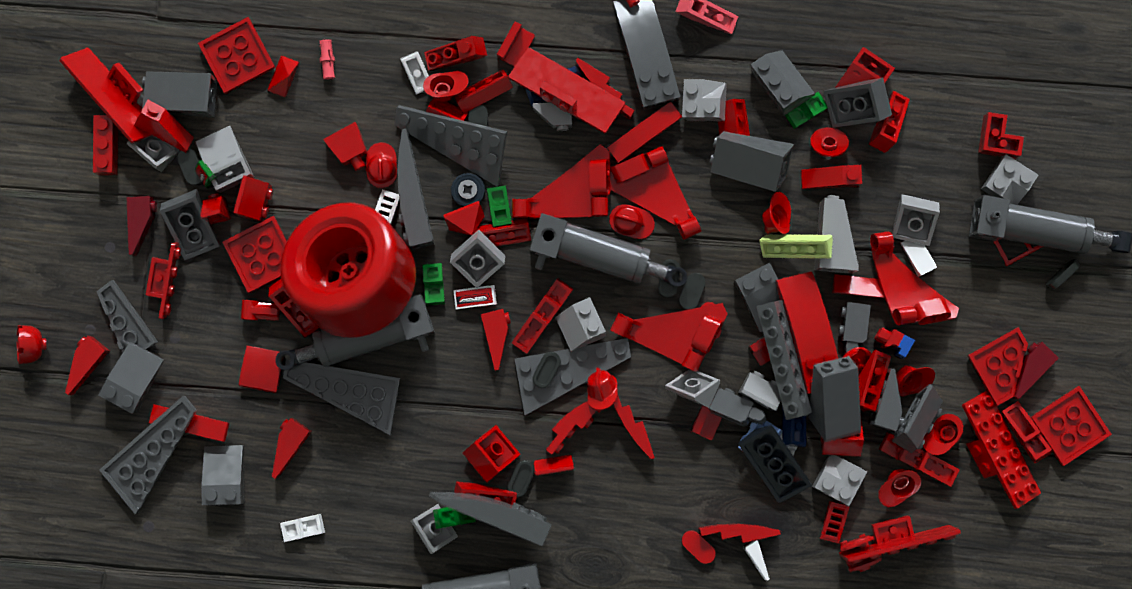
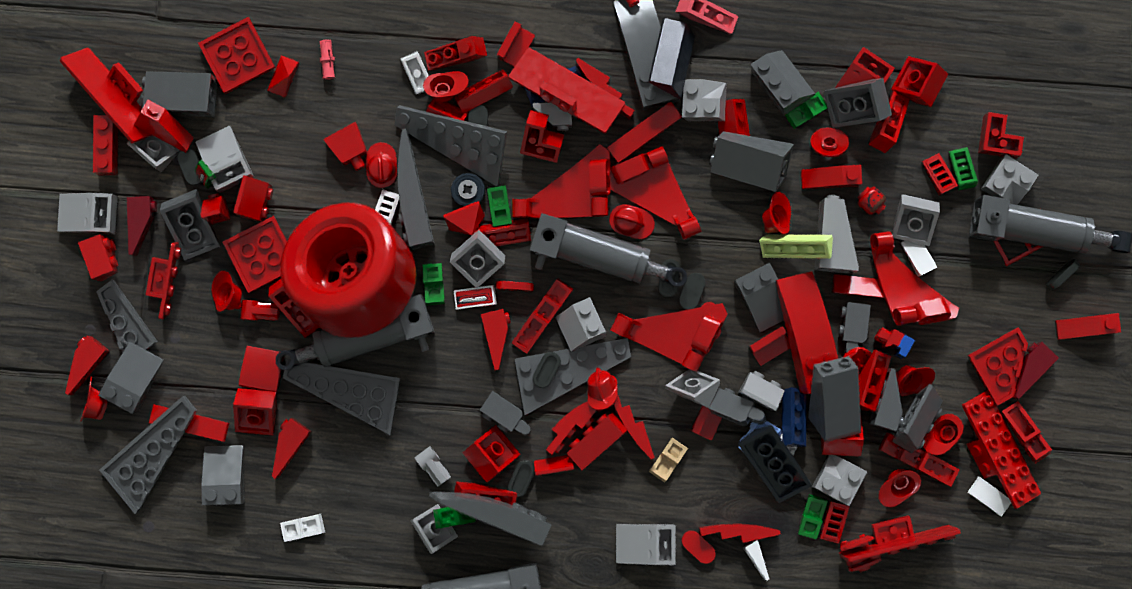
(29, 344): red cylinder -> none
(87, 213): none -> light grey slope
(95, 404): none -> red piece
(99, 257): none -> red slope
(225, 292): none -> red piece
(255, 411): none -> red slope
(430, 463): none -> light grey piece
(504, 413): none -> dark grey hinge
(514, 286): none -> red tile
(539, 141): none -> red brick
(596, 440): none -> red brick
(645, 544): none -> light grey slope
(668, 459): none -> tan slope
(672, 57): none -> slope
(784, 359): dark grey brick -> none
(812, 516): none -> green slope
(872, 200): none -> red head
(920, 81): none -> red slope
(945, 170): none -> red slope
(972, 182): none -> green slope
(989, 496): none -> white slope
(1071, 425): red plate -> none
(1088, 326): none -> red slope

